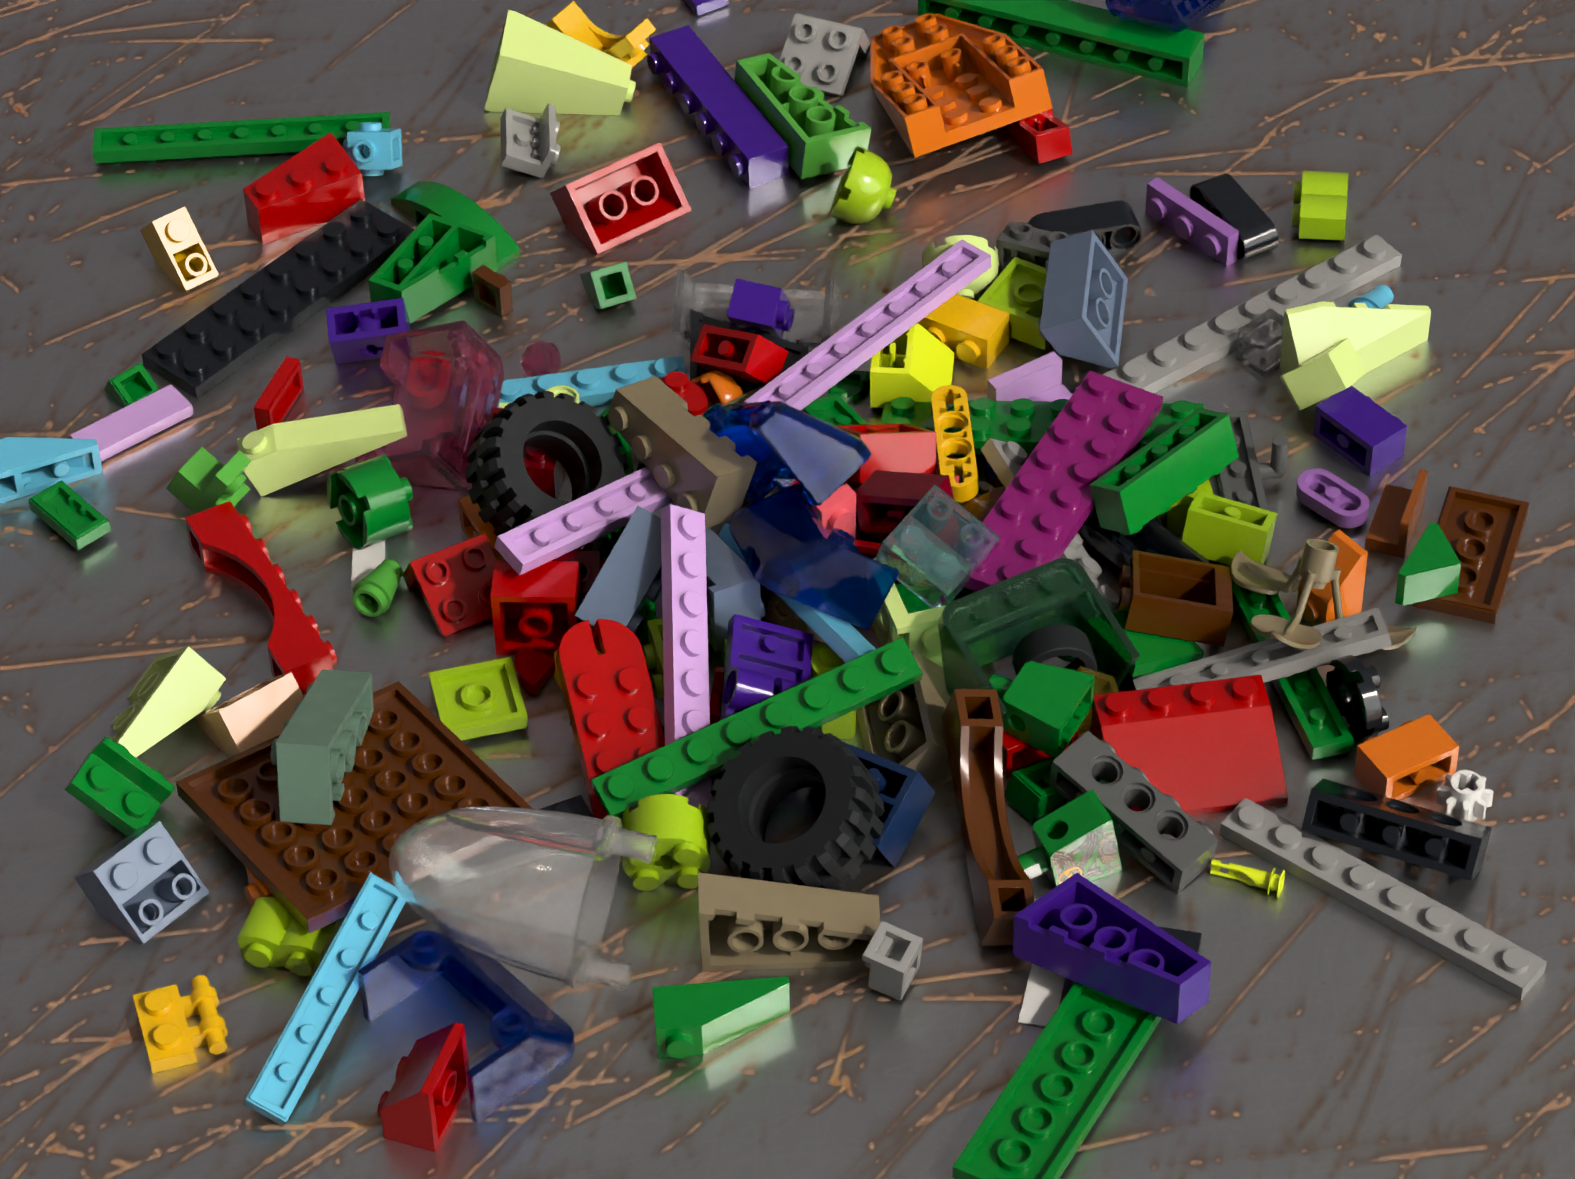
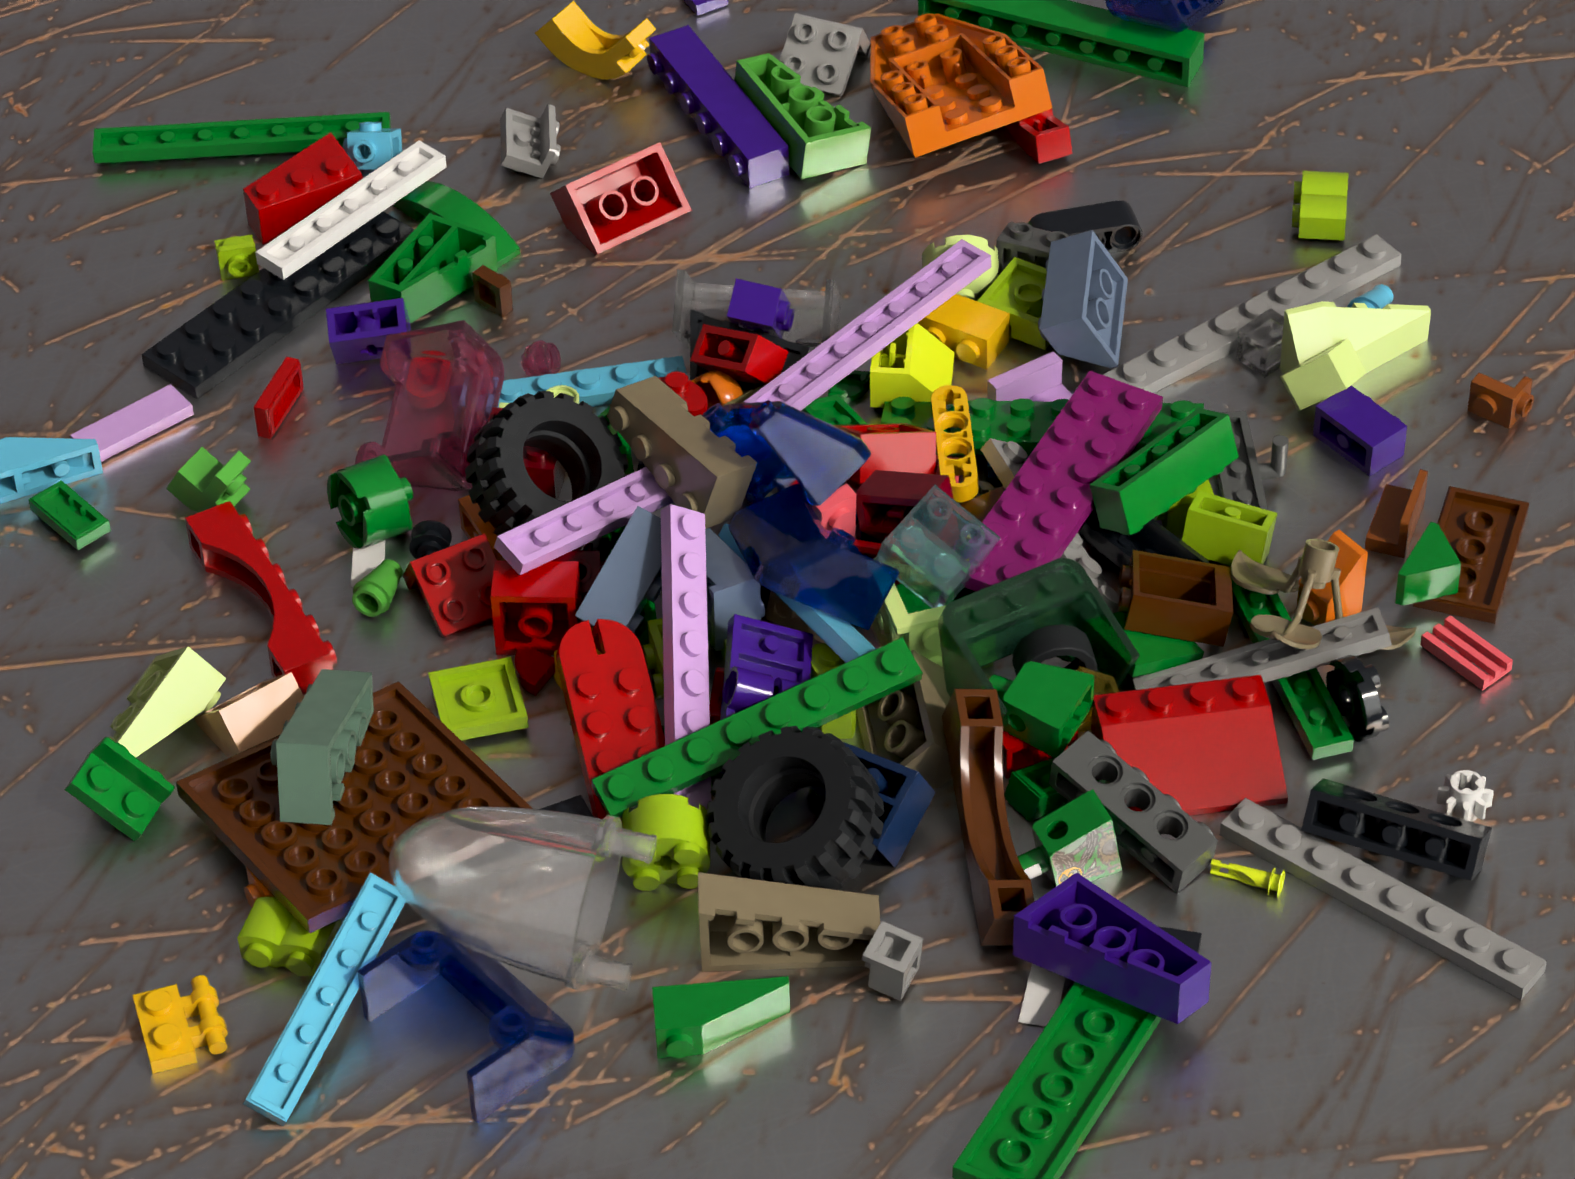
(131, 385): green slope -> none
(142, 883): sand blue slope -> none
(179, 249): slope -> none
(236, 257): none -> lime bracket
(308, 446): yellowish green wedge -> none
(350, 210): none -> white plate
(427, 1089): red slope -> none
(429, 538): none -> black wheel
(548, 67): yellowish green slope -> none
(609, 285): green brick -> none
(863, 189): lime cylinder -> none
(1192, 221): medium lavender plate -> none
(1234, 206): black beam -> none
(1332, 498): medium lavender plate -> none
(1406, 759): orange brick -> none
(1470, 648): none -> coral tile
(1500, 401): none -> dark orange bracket

